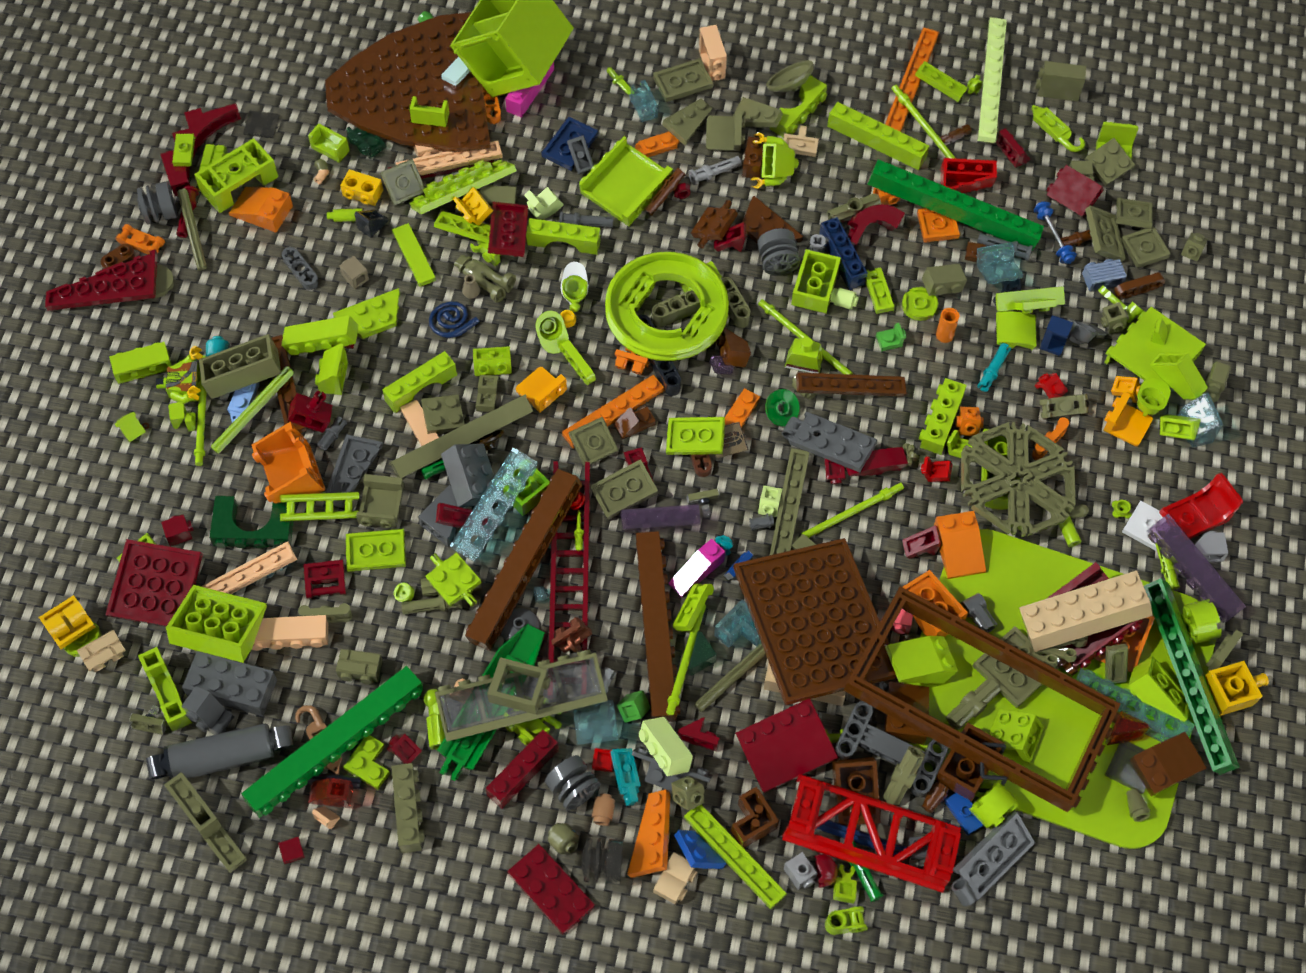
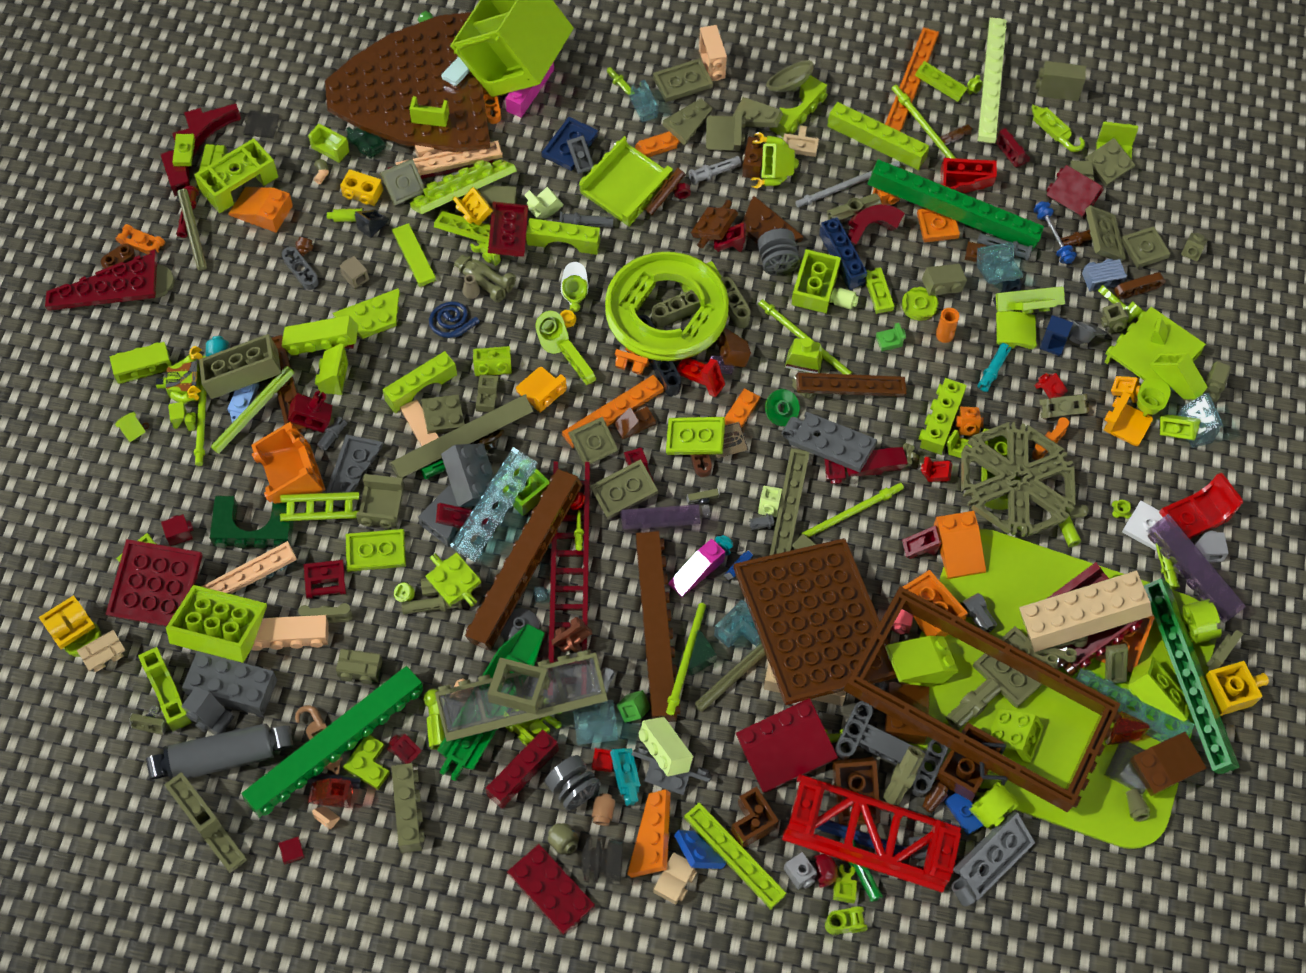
(157, 202): dark grey wheel -> none
(304, 245): none -> reddish brown plate
(688, 792): olive brick -> none
(692, 607): lime plate -> none
(693, 734): dark red slope -> none
(705, 374): none -> red bracket
(809, 199): none -> light grey bar
(817, 243): light grey bush -> none
(1134, 213): olive plate -> none

